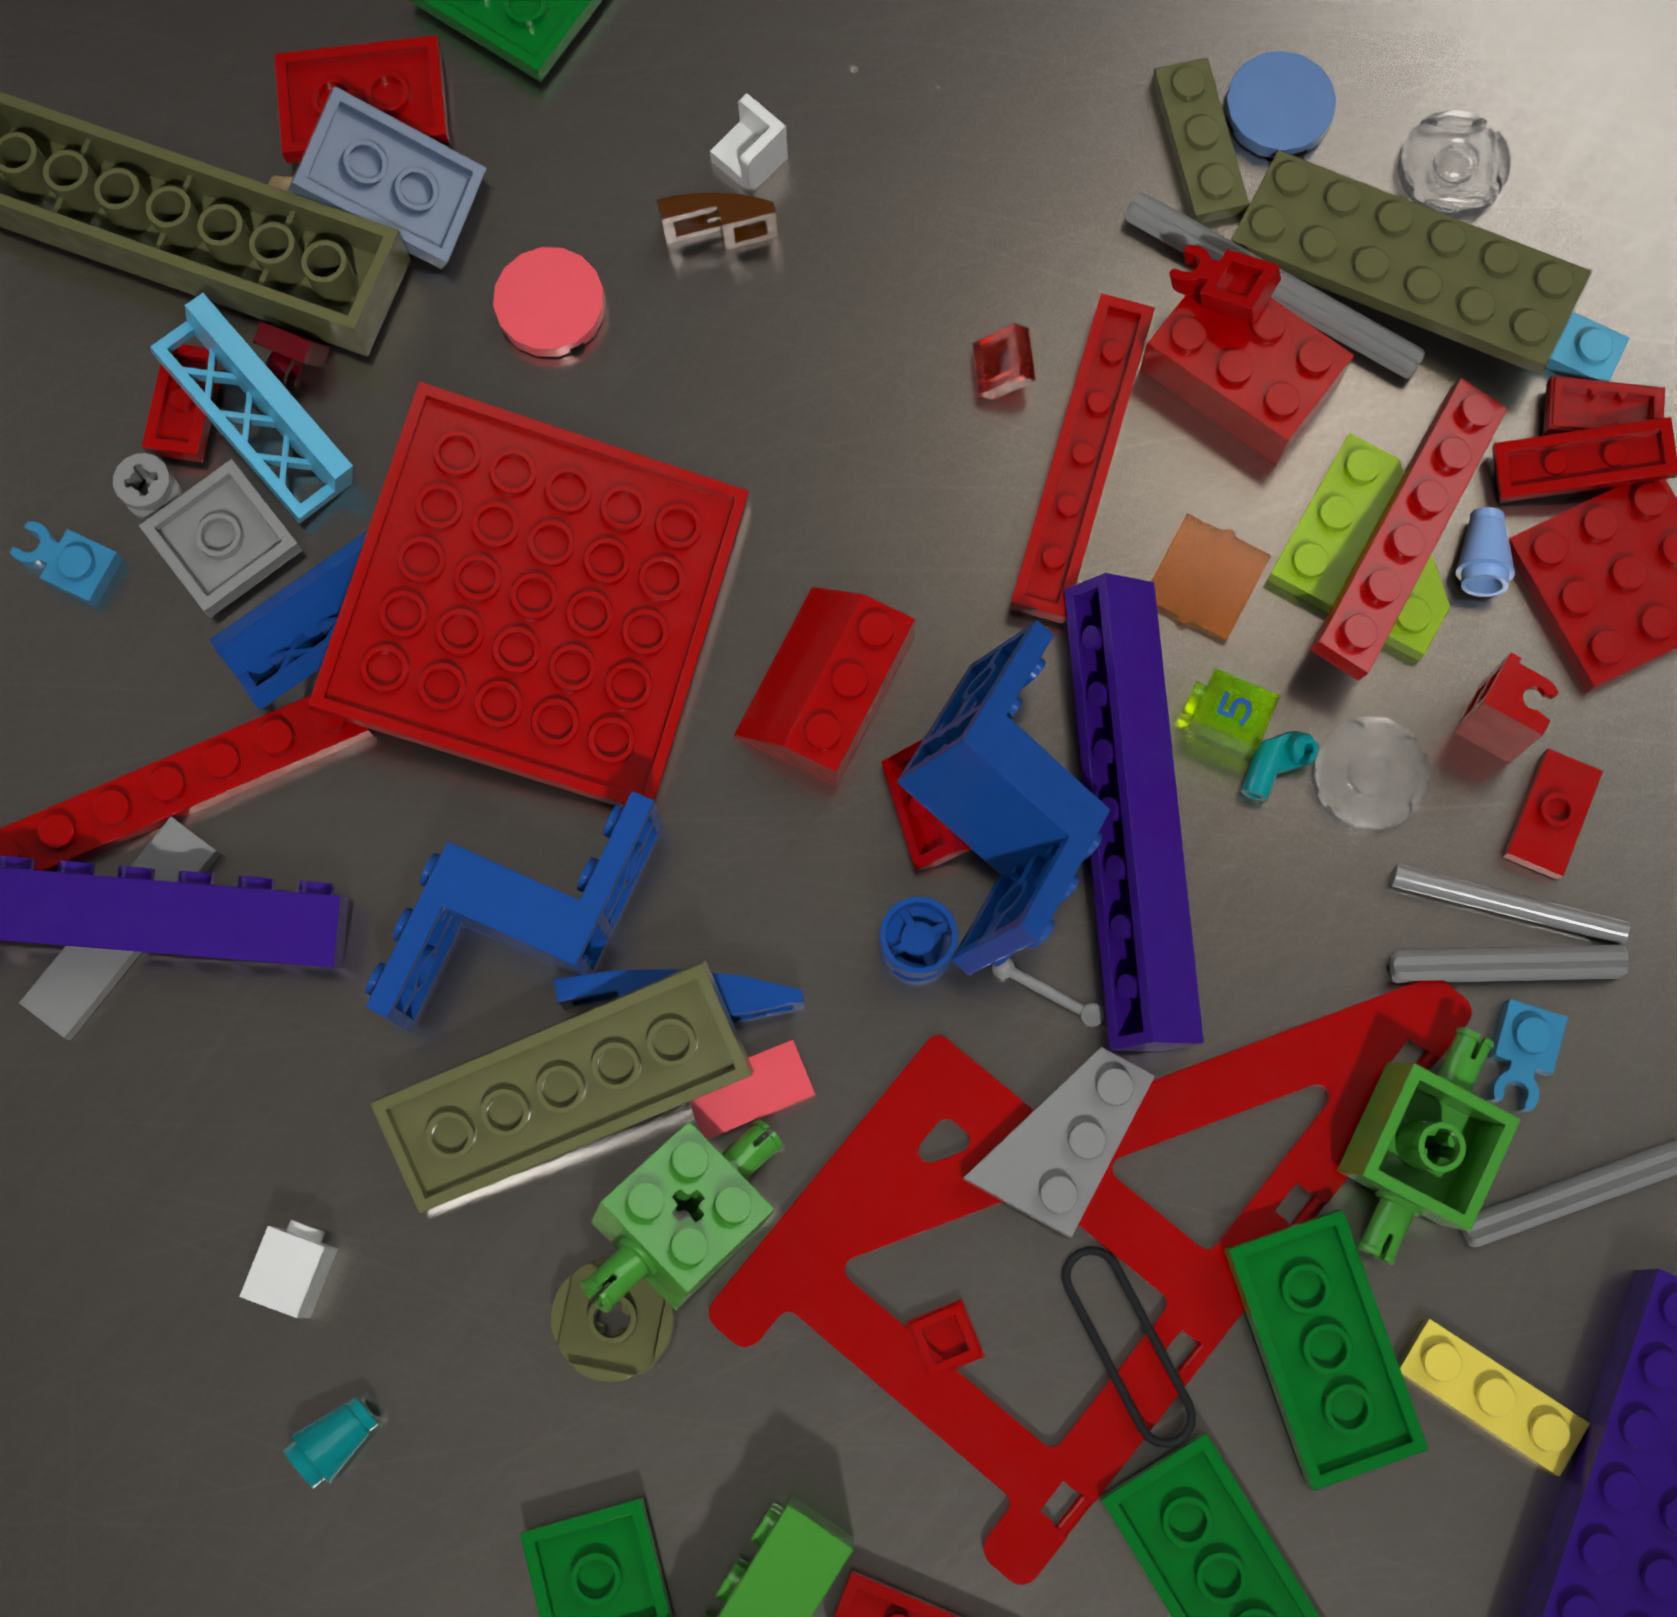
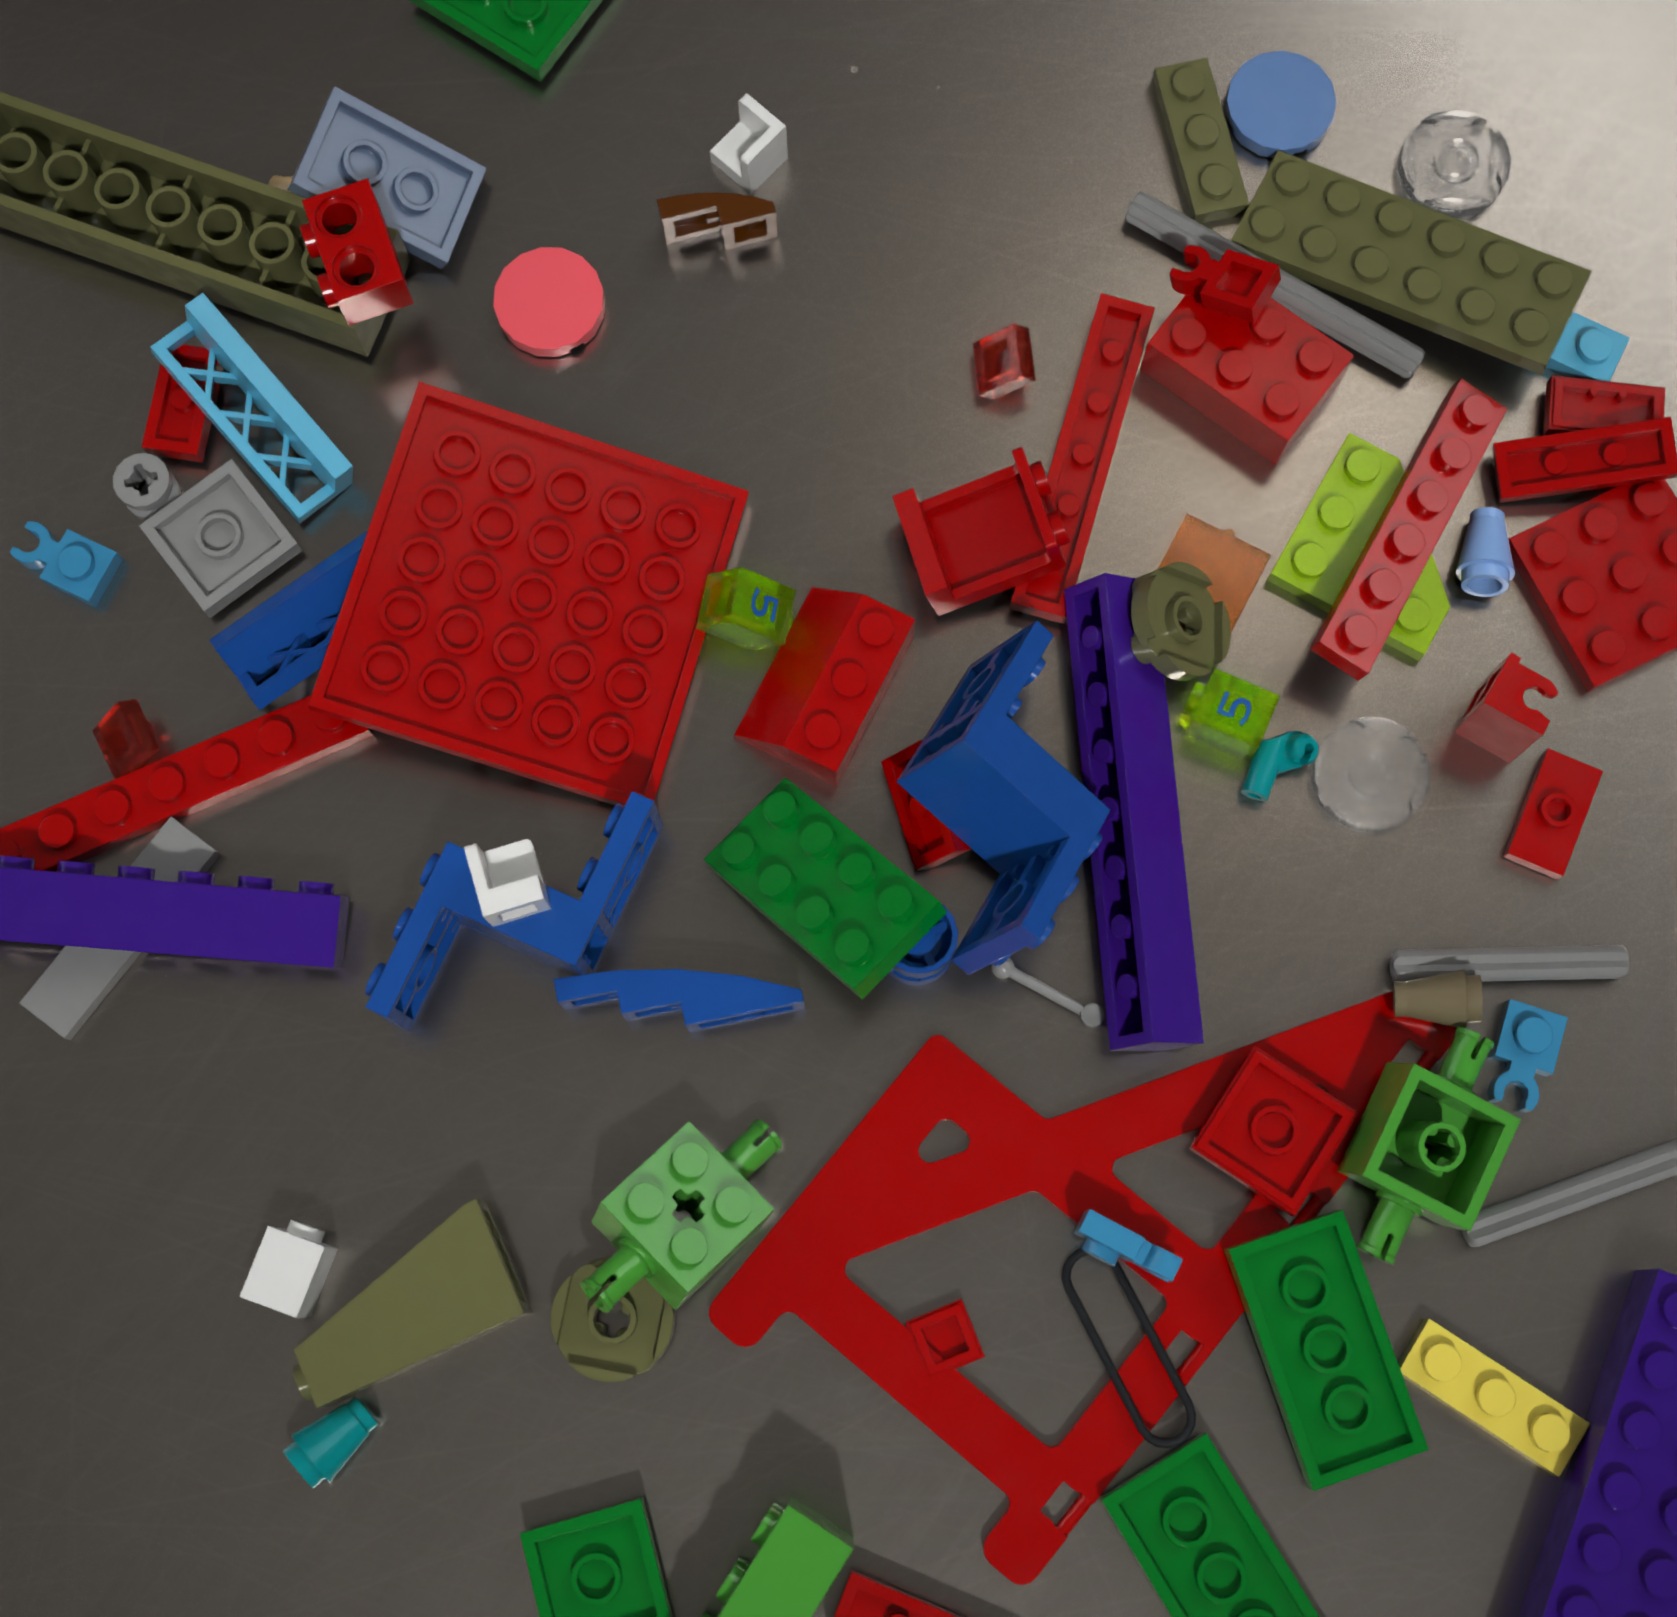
(126, 738): none -> clear red plate
(289, 352): dark red tile -> none
(357, 252): none -> red brick
(391, 75): red plate -> none
(423, 1306): none -> olive slope
(508, 881): none -> white panel
(562, 1087): olive plate -> none
(746, 609): none -> clear neon green brick
(774, 1086): coral tile -> none
(825, 887): none -> green plate
(983, 535): none -> red panel
(1065, 1144): light grey wing -> none
(1111, 1241): none -> dark azure plate
(1157, 605): none -> olive plate
(1273, 1131): none -> red plate
(1440, 998): none -> dark tan cone
(1510, 904): light grey bar -> none

